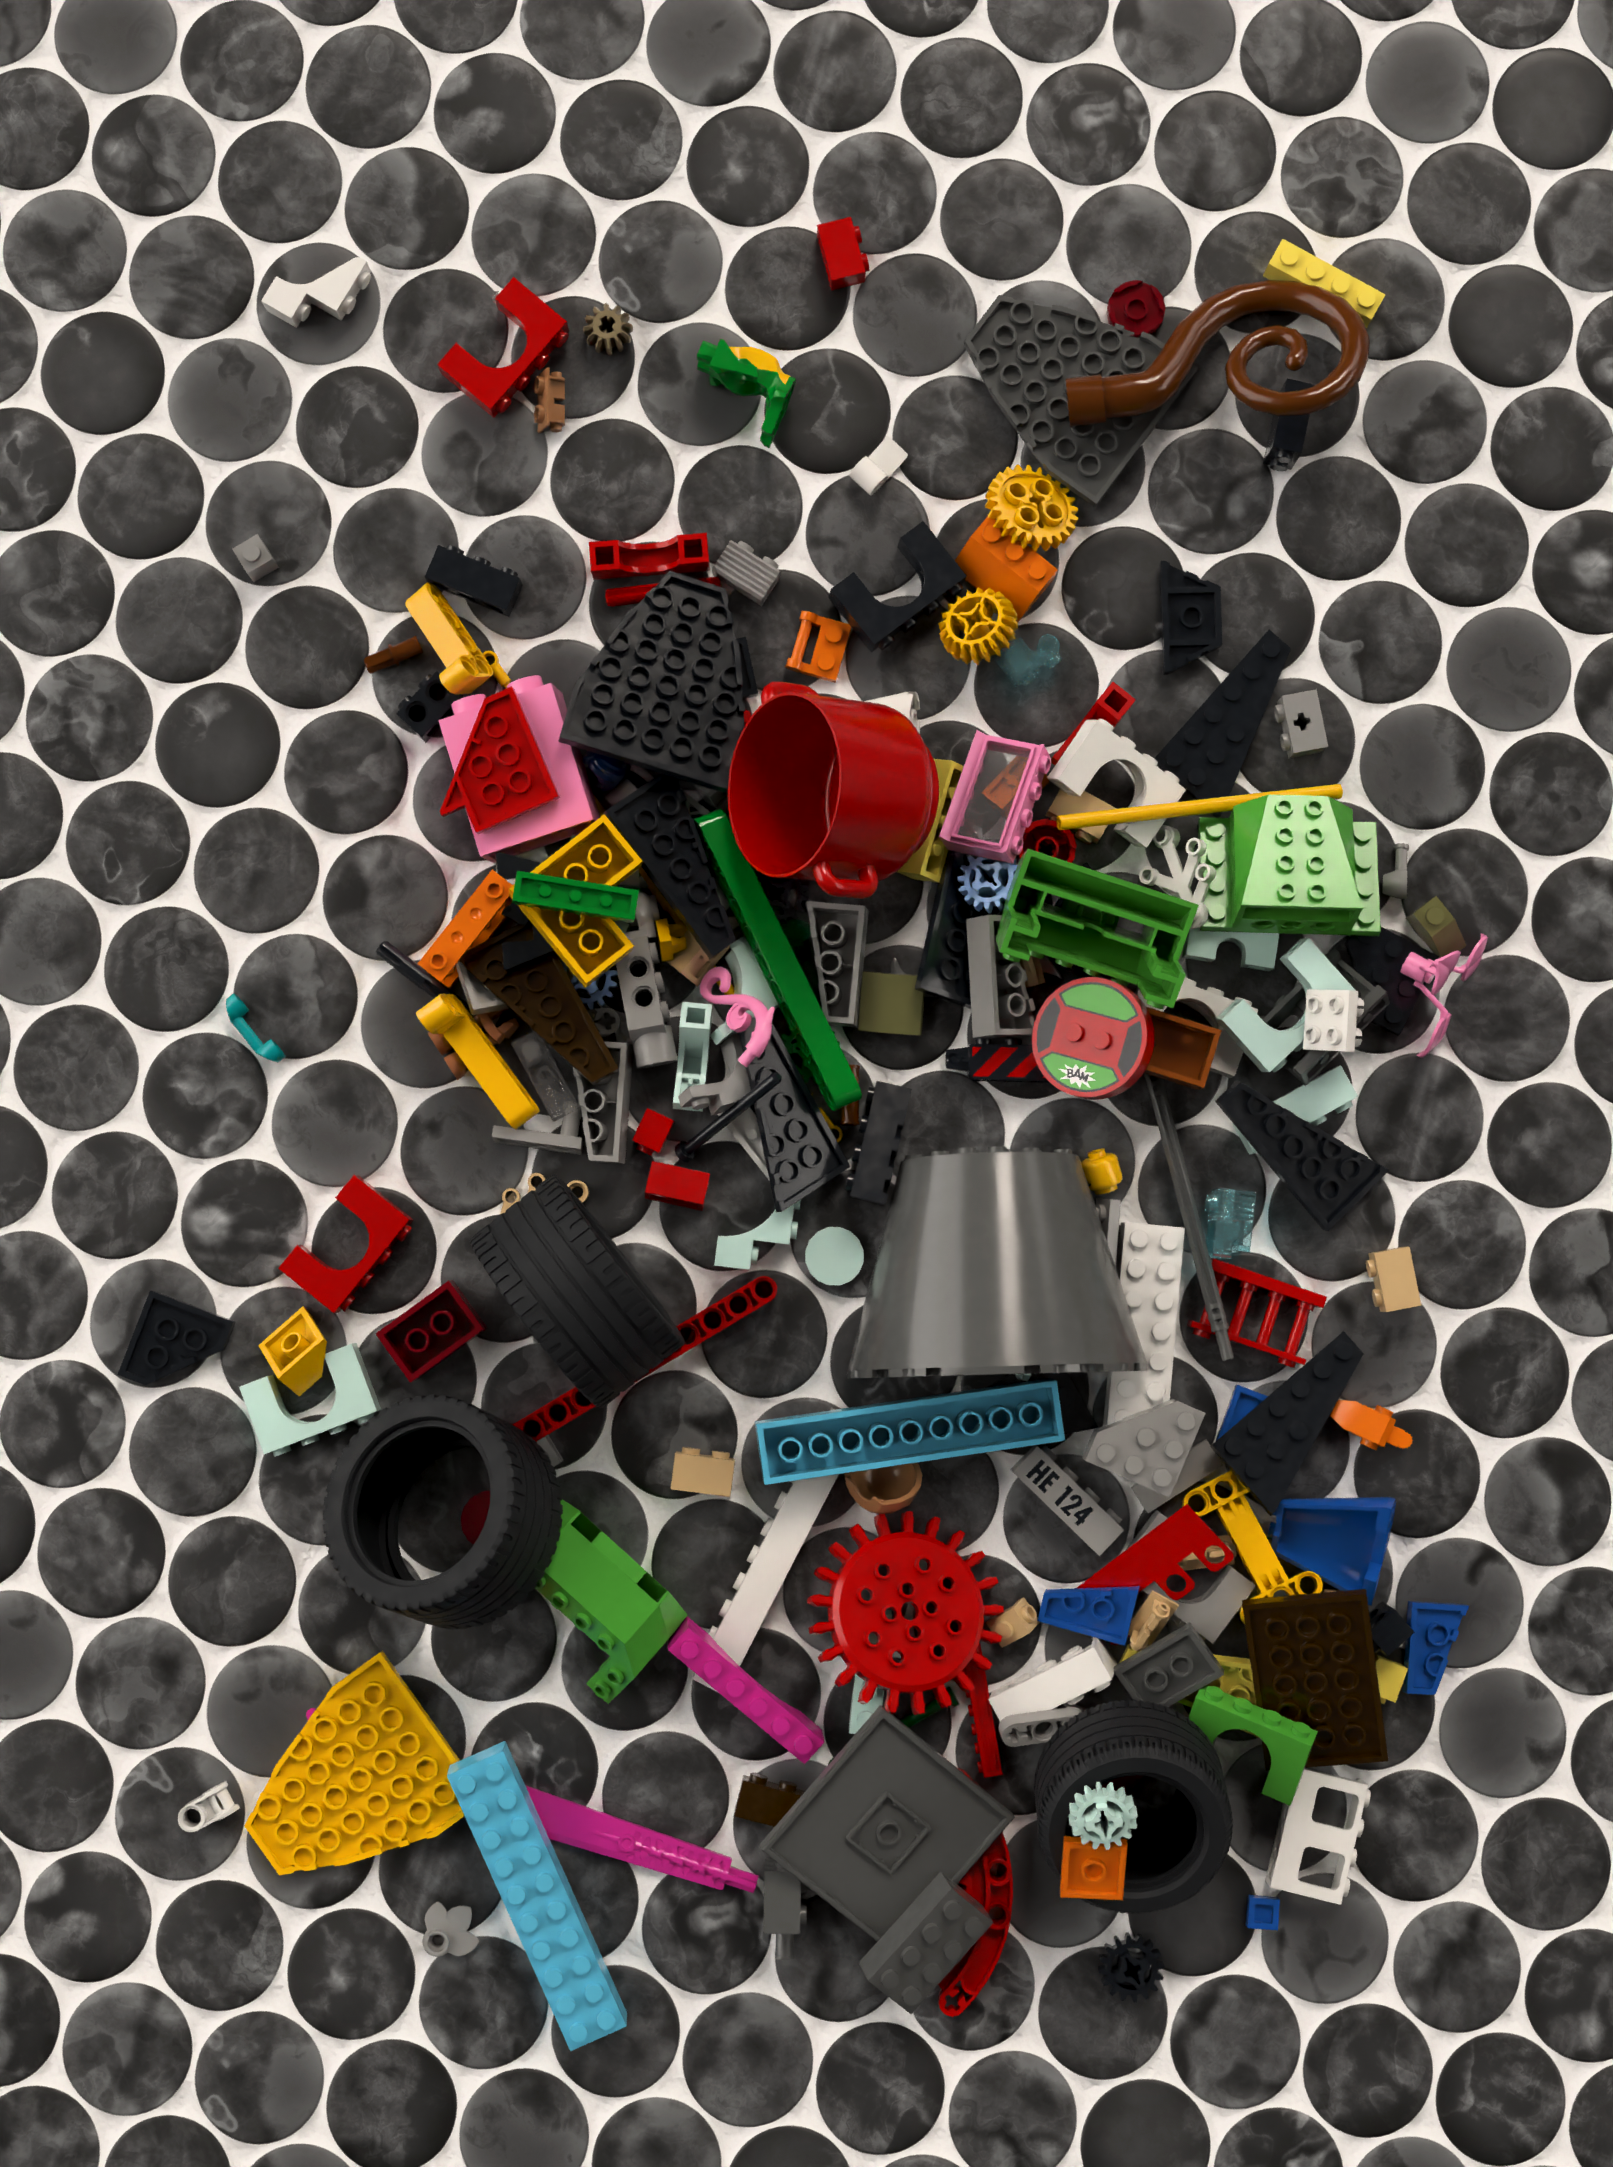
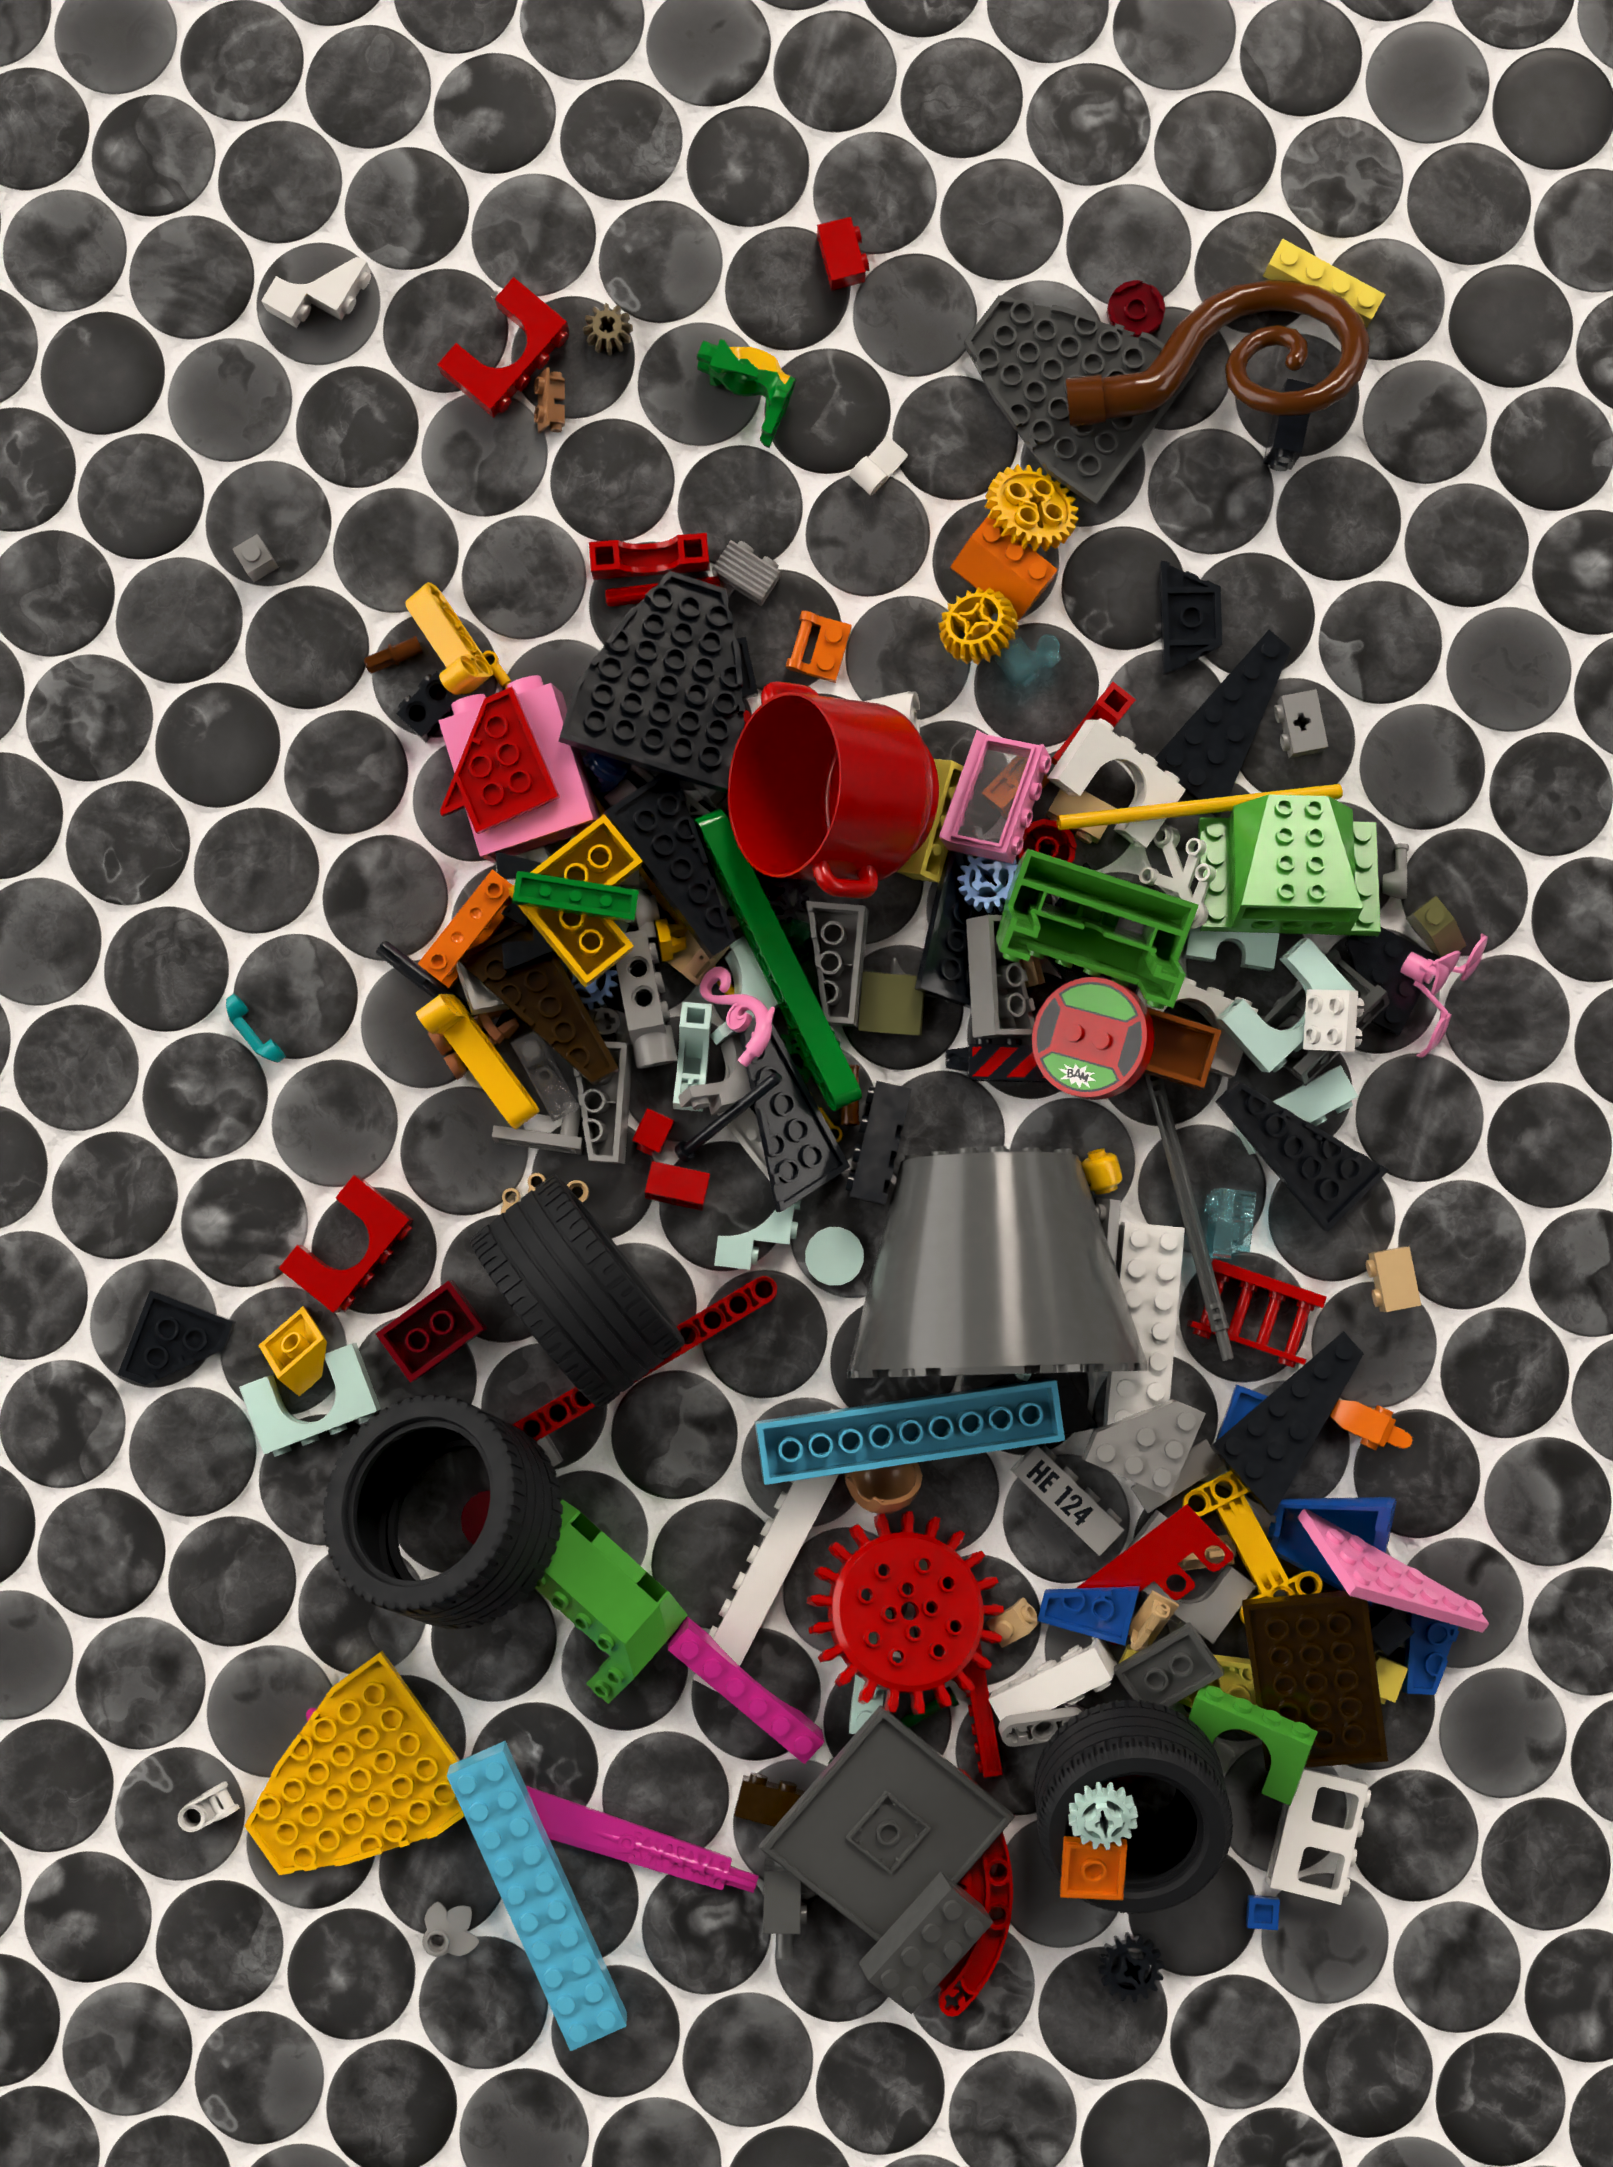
(474, 579): black brick -> none
(703, 1472): tan brick -> none
(878, 622): black arch -> none
(1385, 1580): none -> bright pink wing

